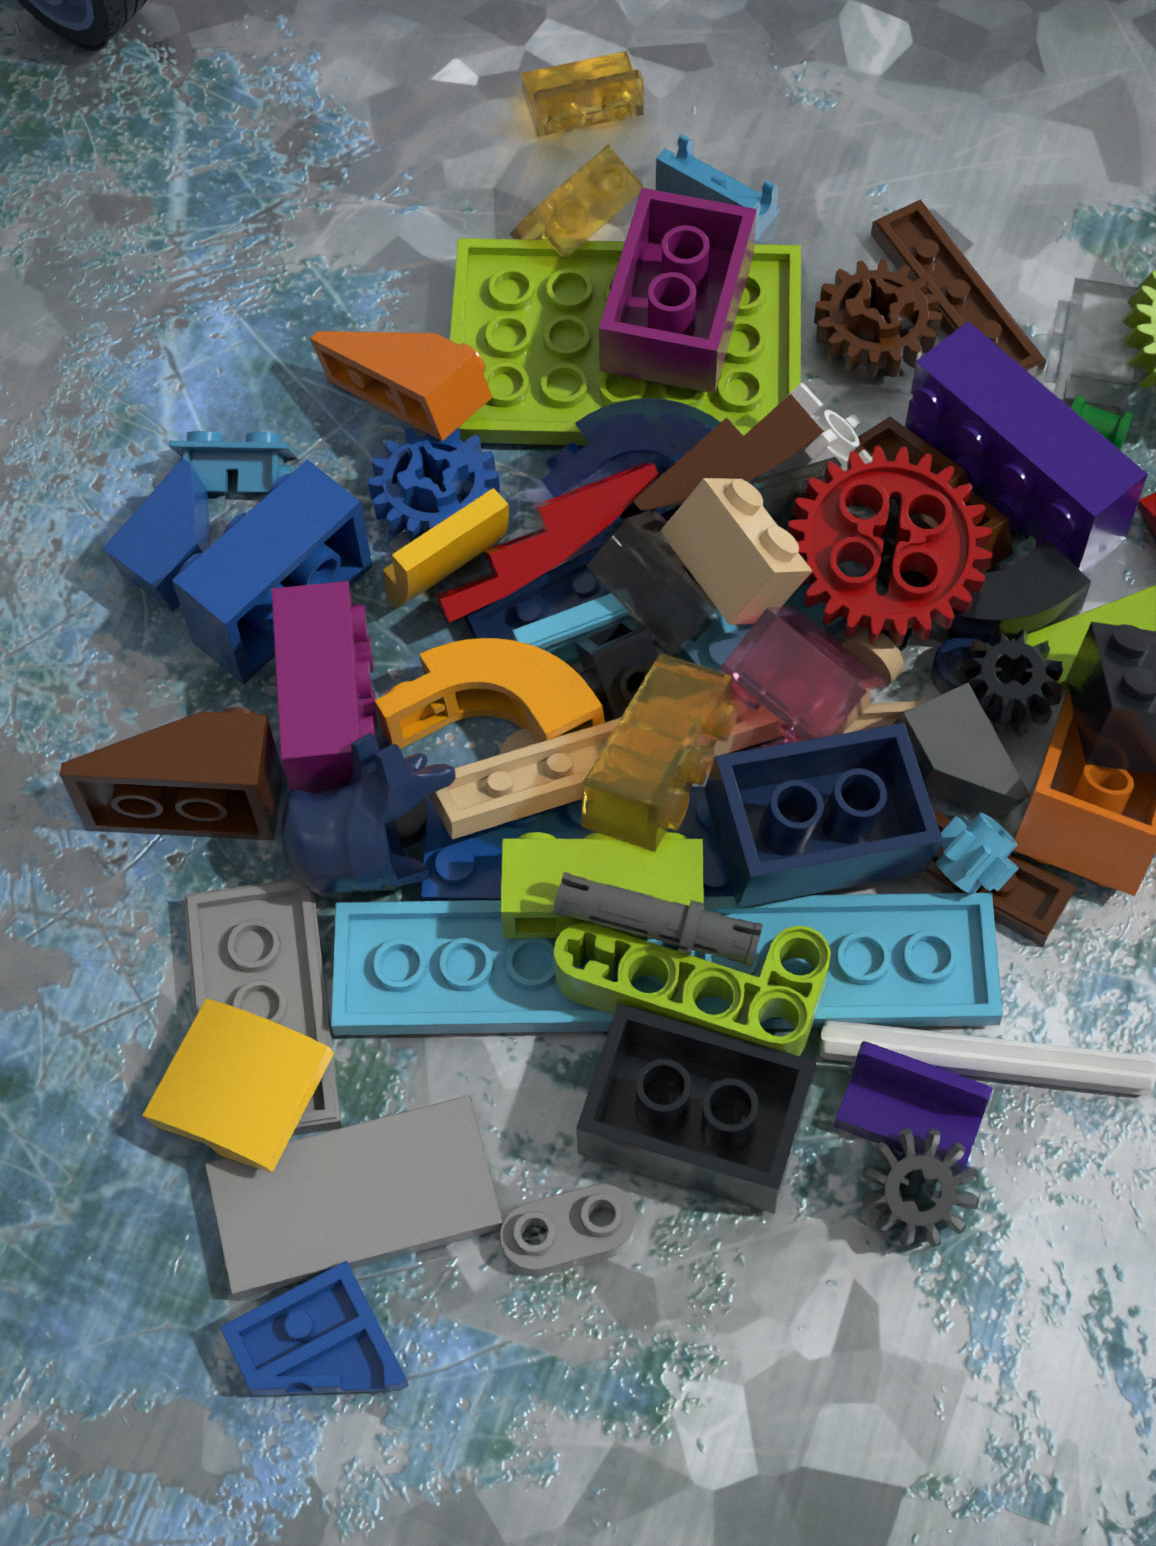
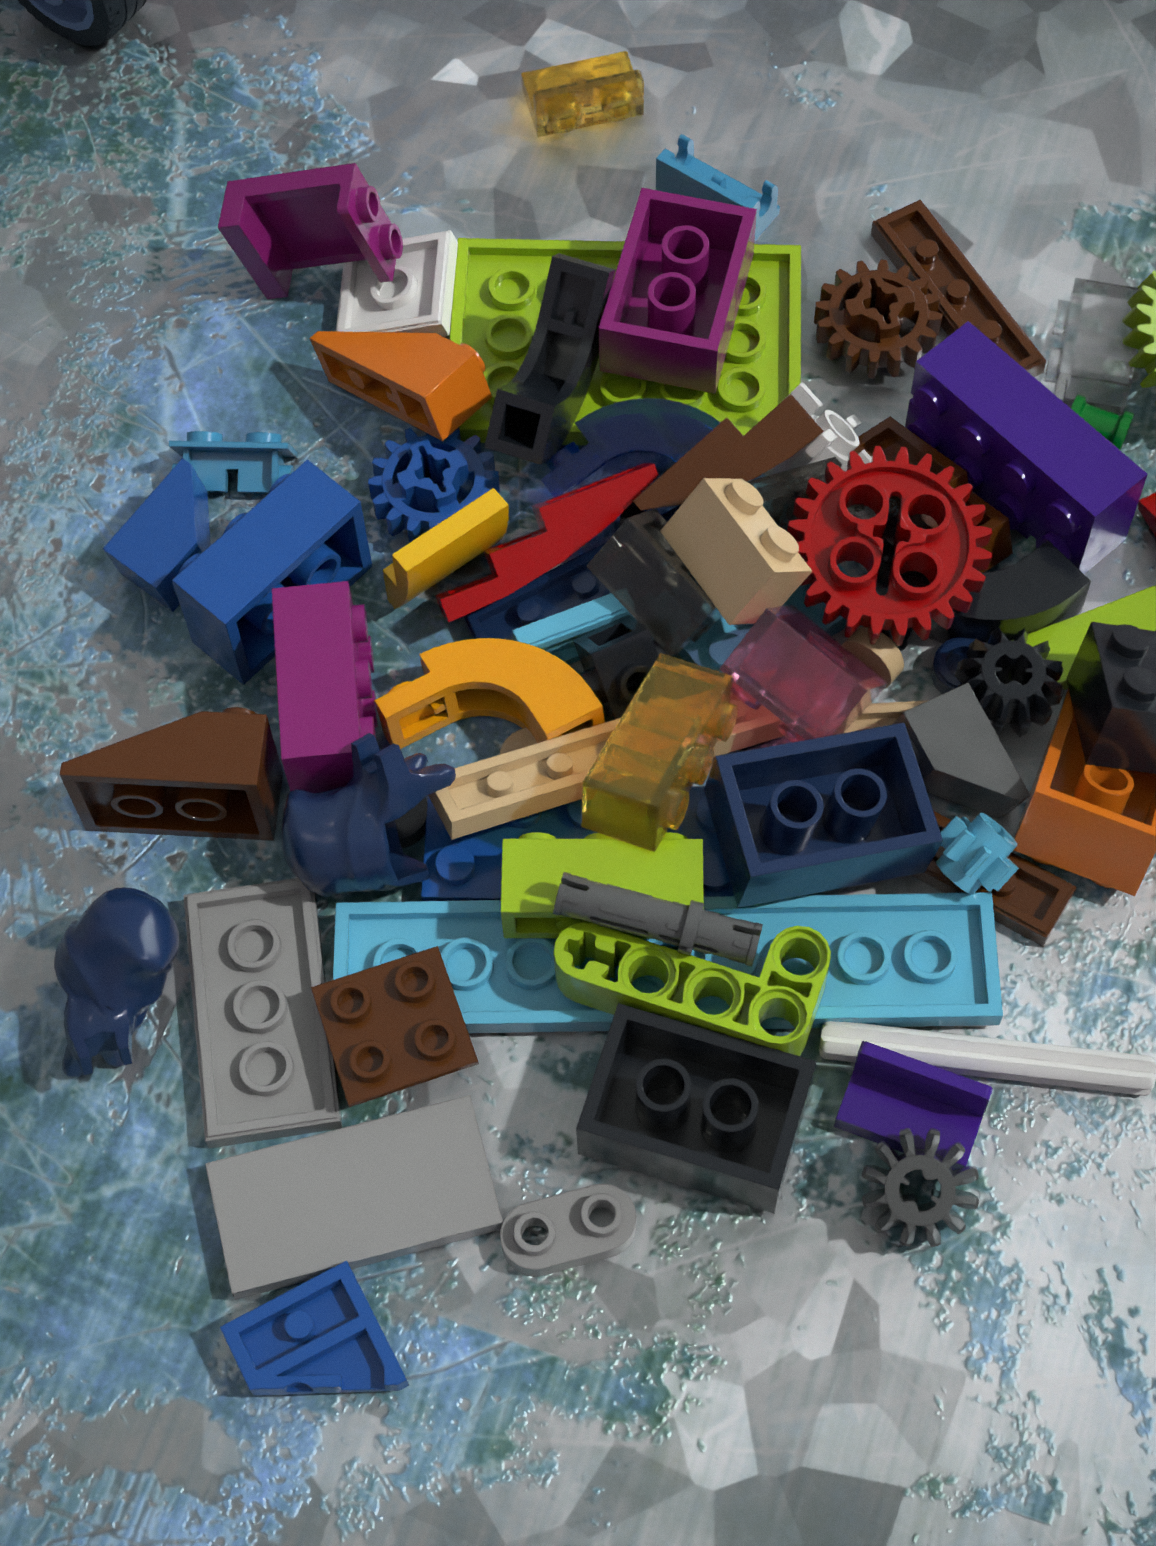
(112, 972): none -> dark blue piece
(239, 1084): yellow slope -> none
(307, 222): none -> magenta panel
(394, 1026): none -> reddish brown hinge
(415, 299): none -> white tile
(547, 392): none -> black arch
(581, 203): clear yellow bracket -> none

